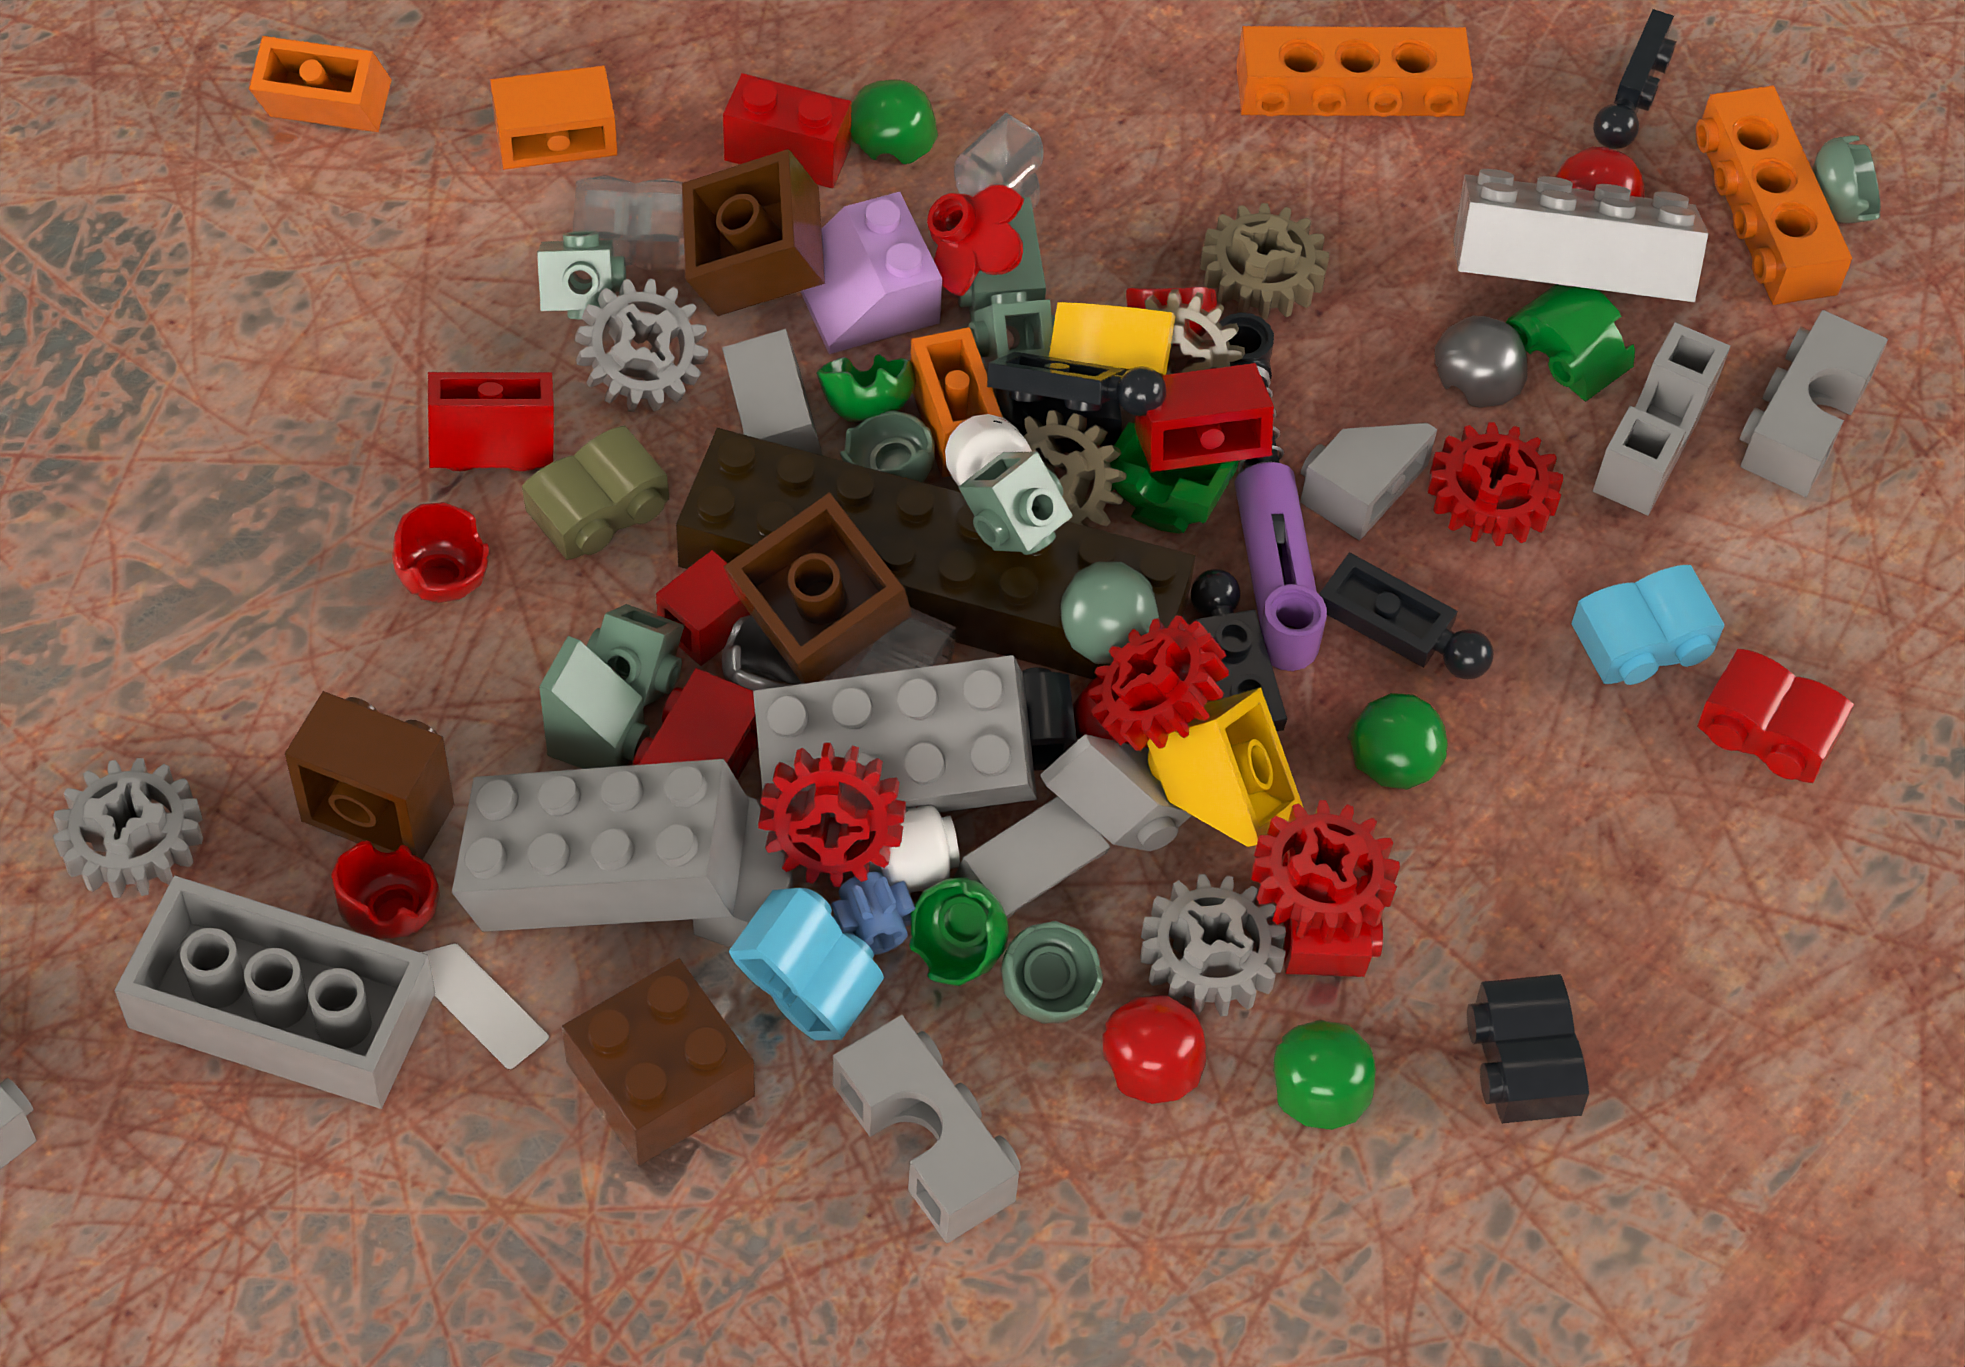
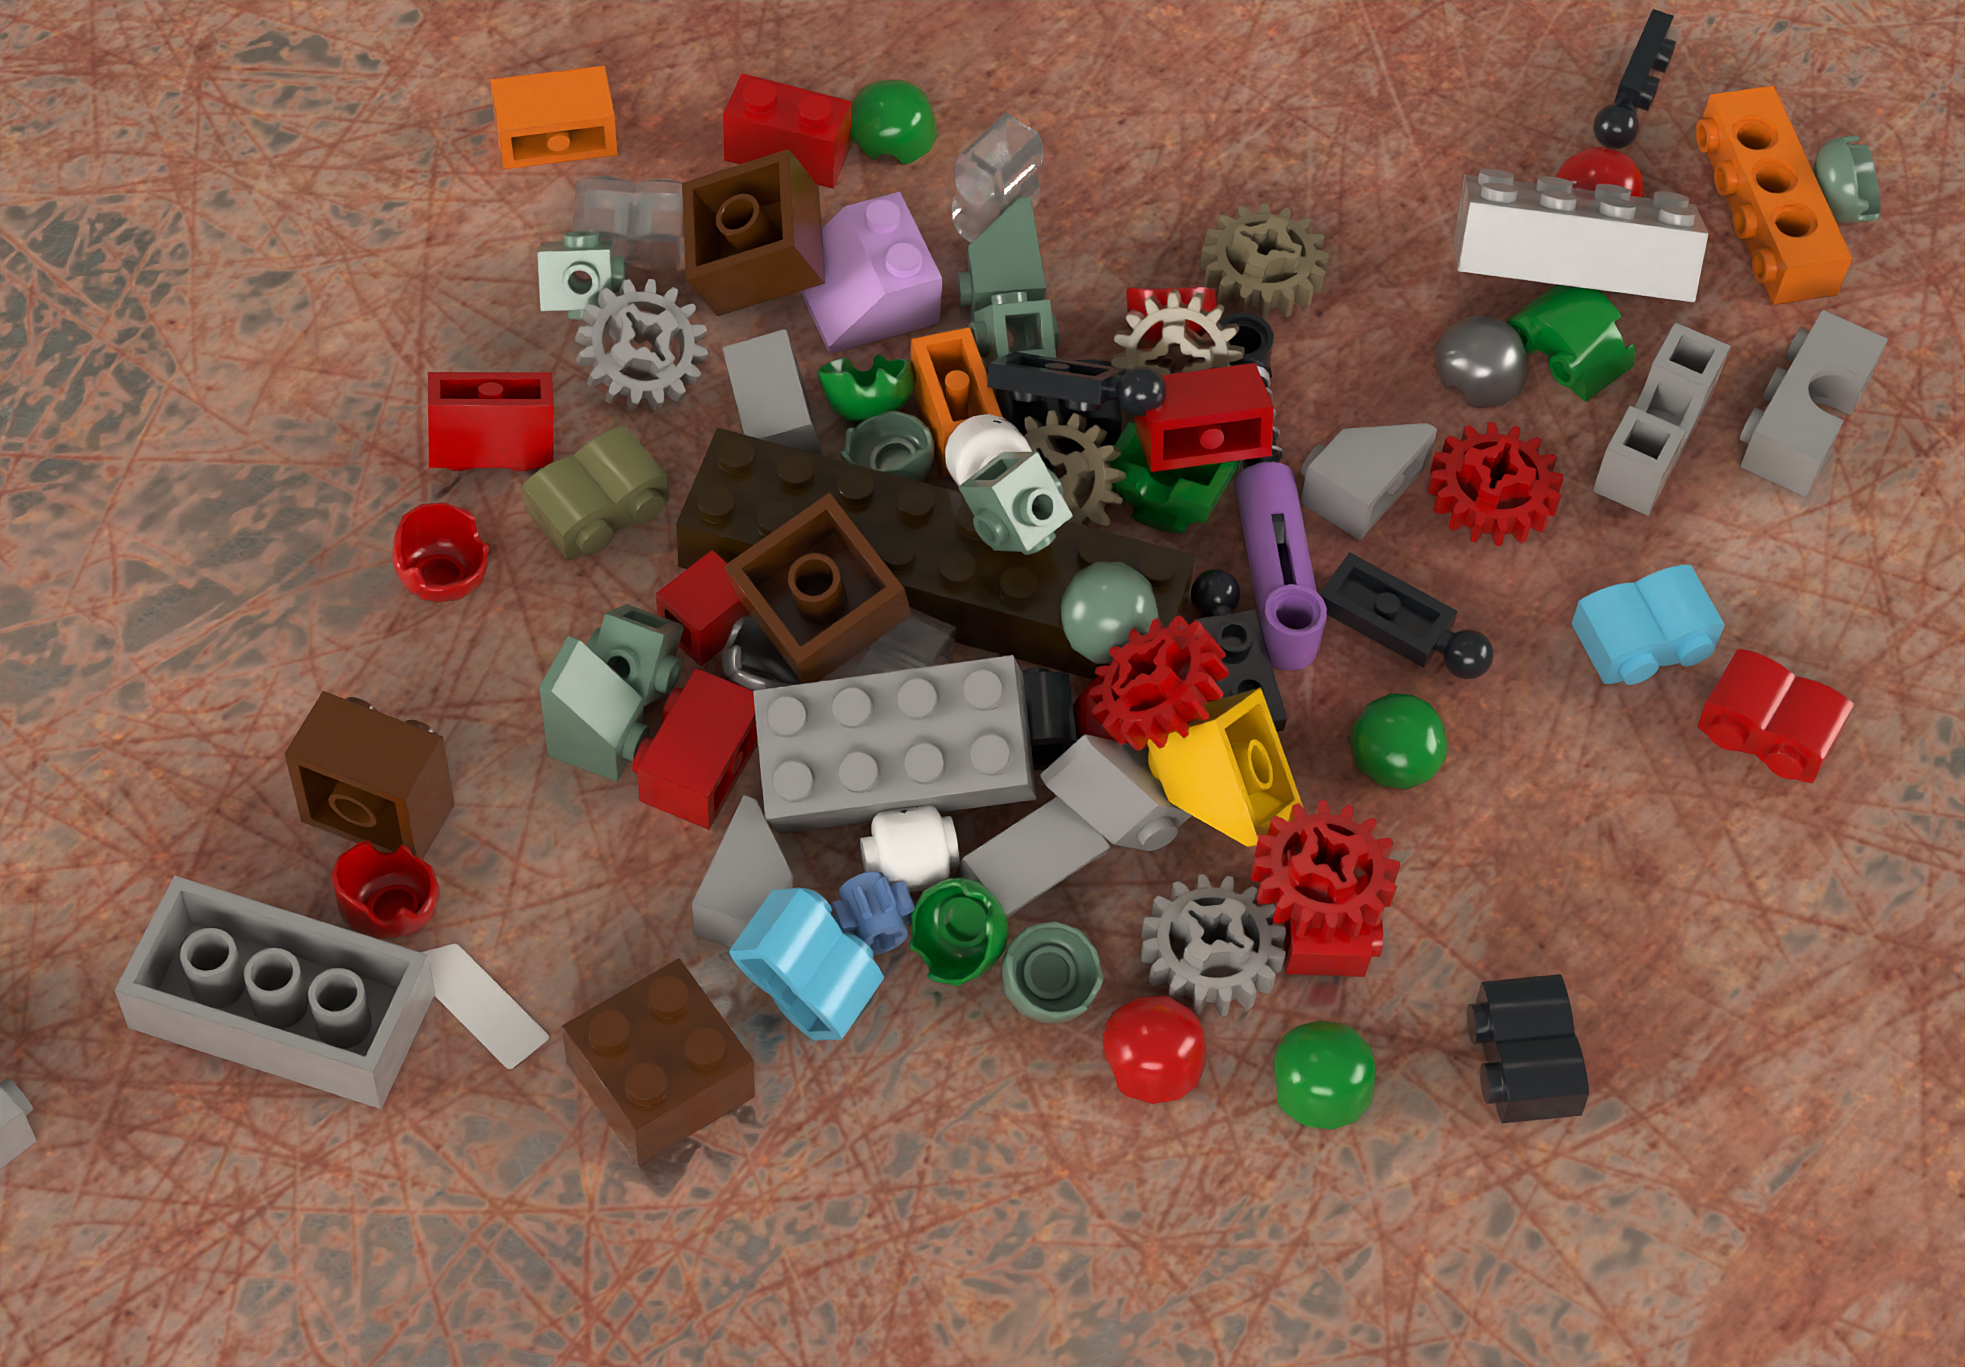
(133, 832): light grey gear -> none
(320, 83): orange brick -> none
(602, 846): light grey brick -> none
(824, 842): red gear -> none
(900, 1079): light grey arch -> none
(975, 235): red plate -> none
(1112, 335): yellow slope -> none
(1354, 71): orange brick -> none

